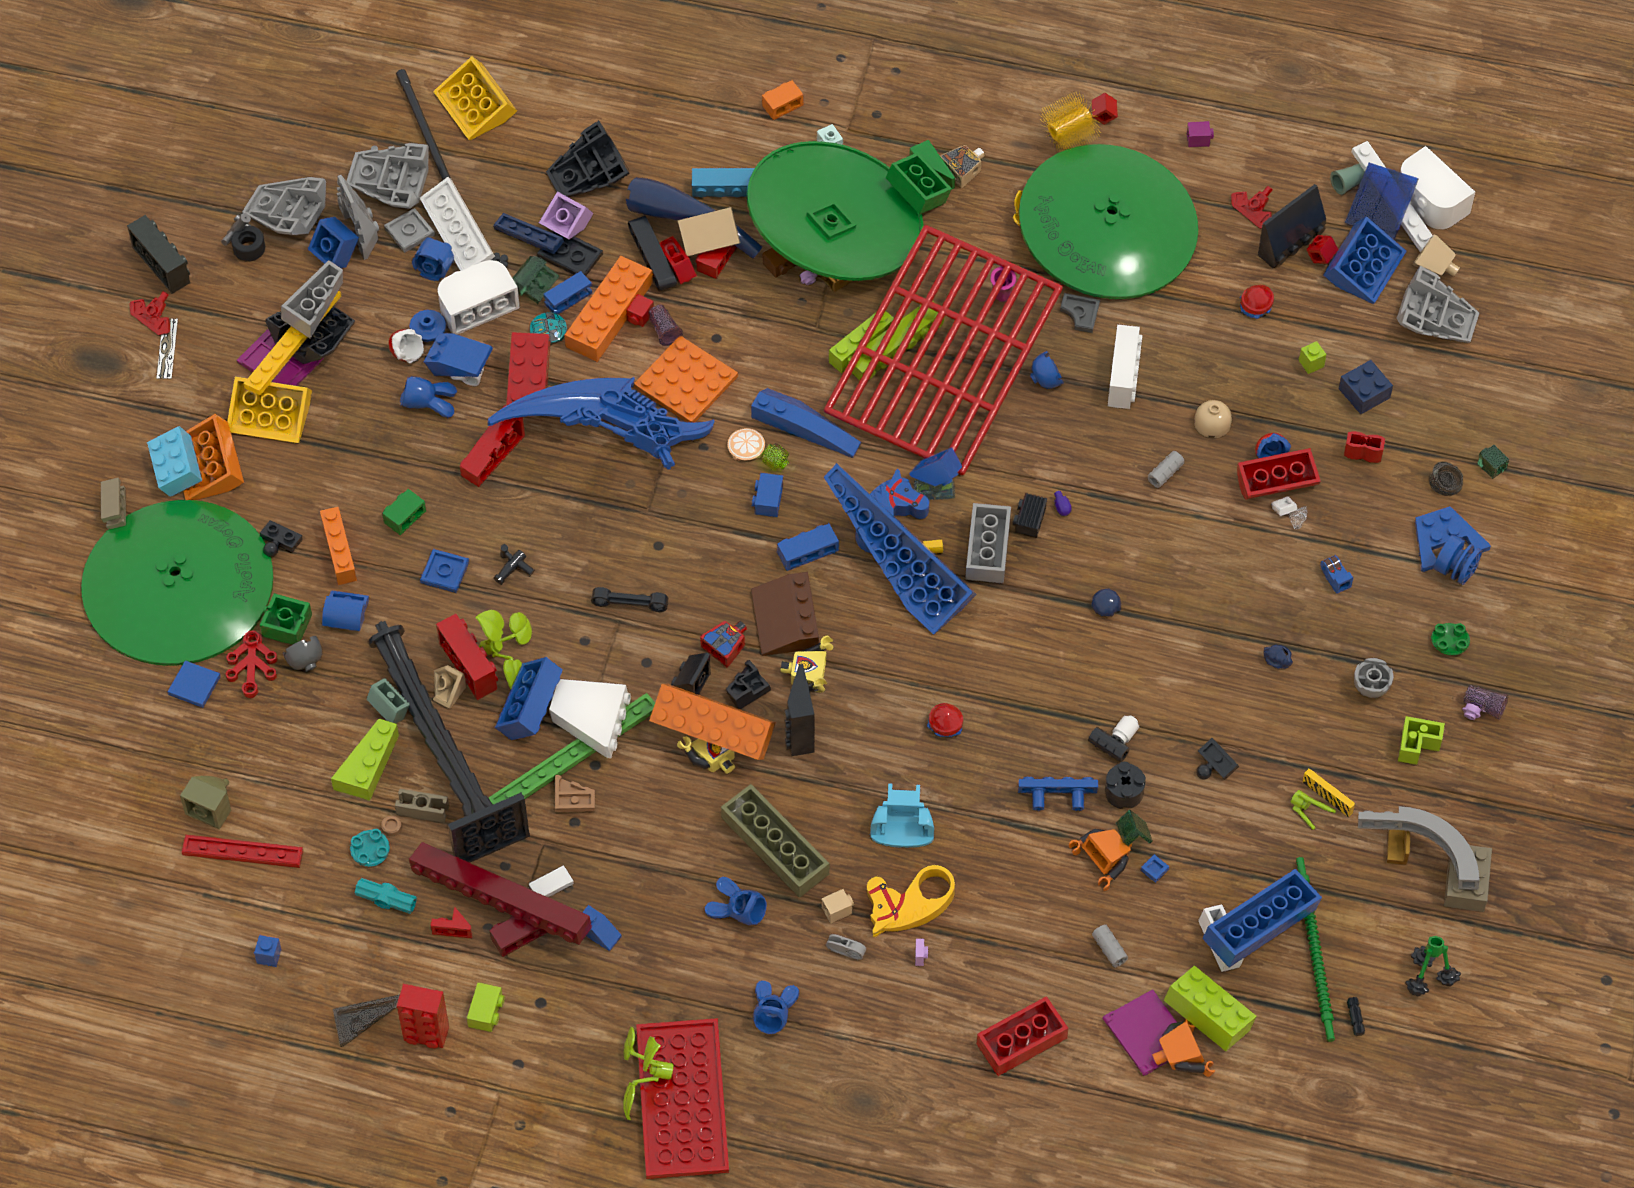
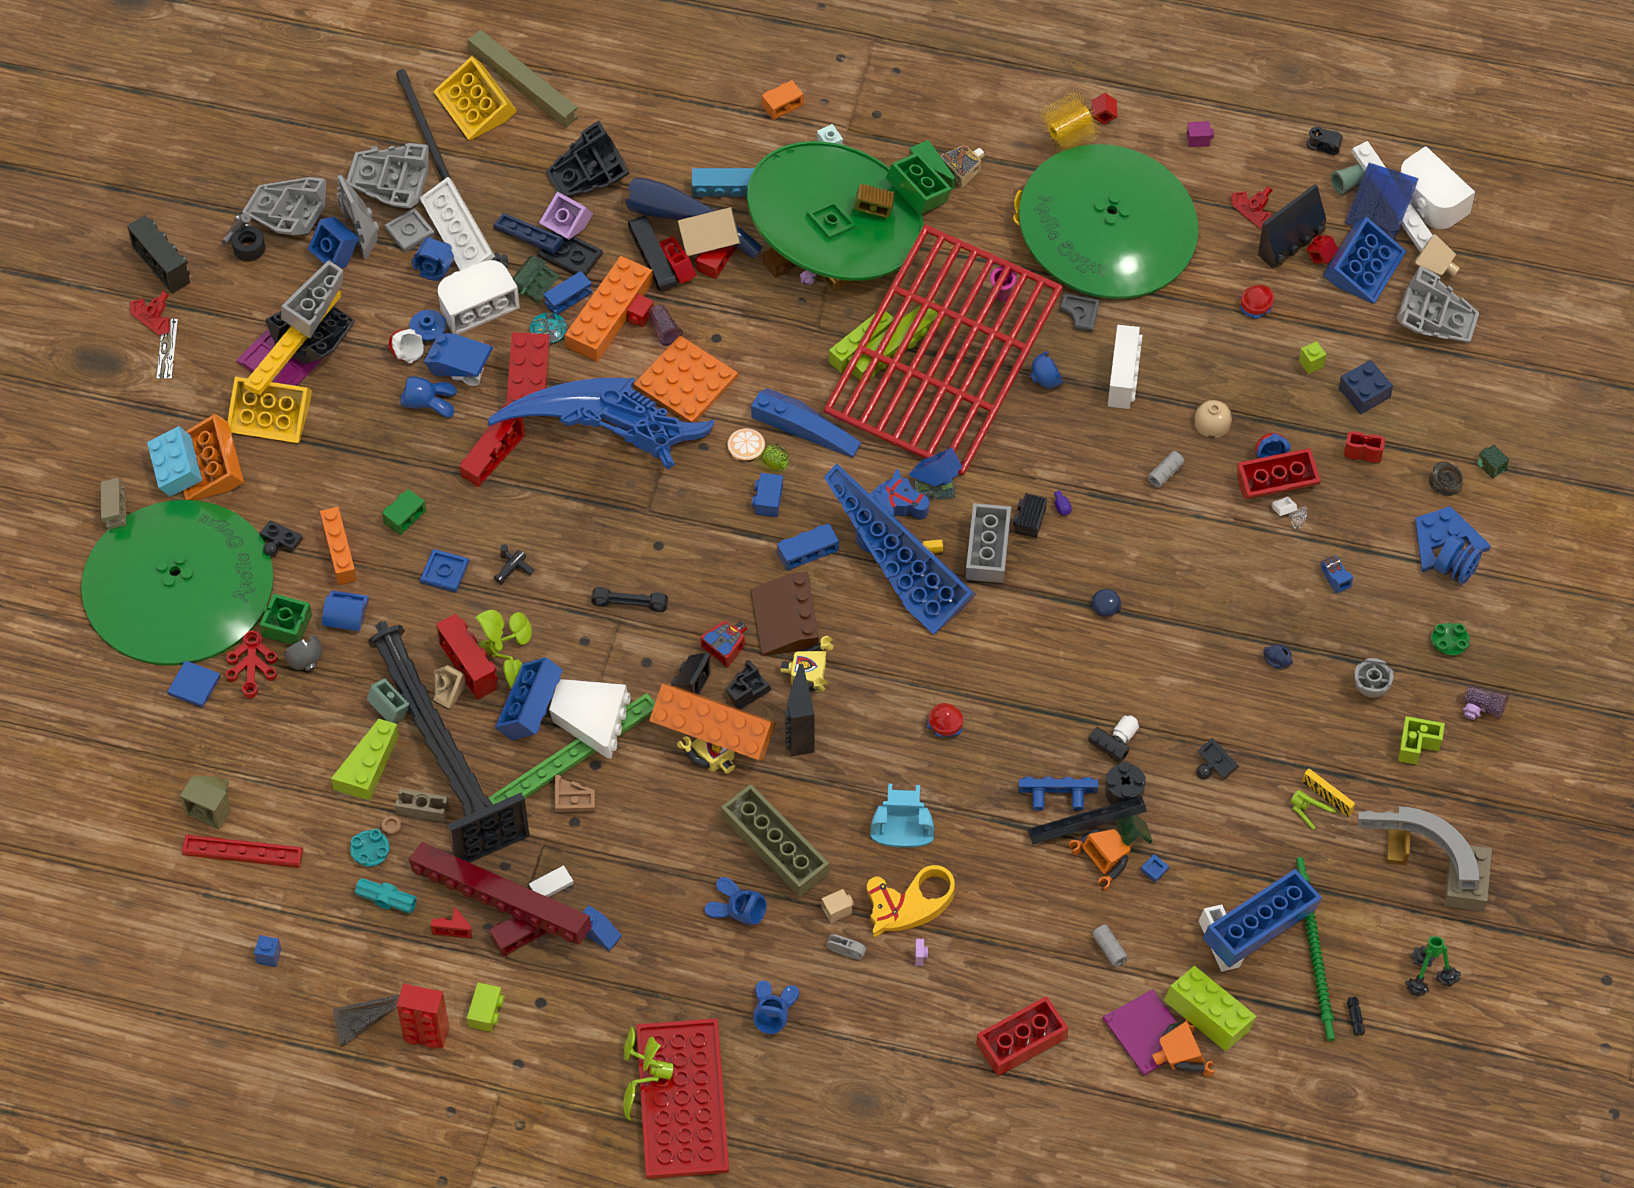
(522, 78): none -> olive tile
(874, 200): none -> pearl gold brick
(1087, 820): none -> black tile
(1326, 141): none -> black piece

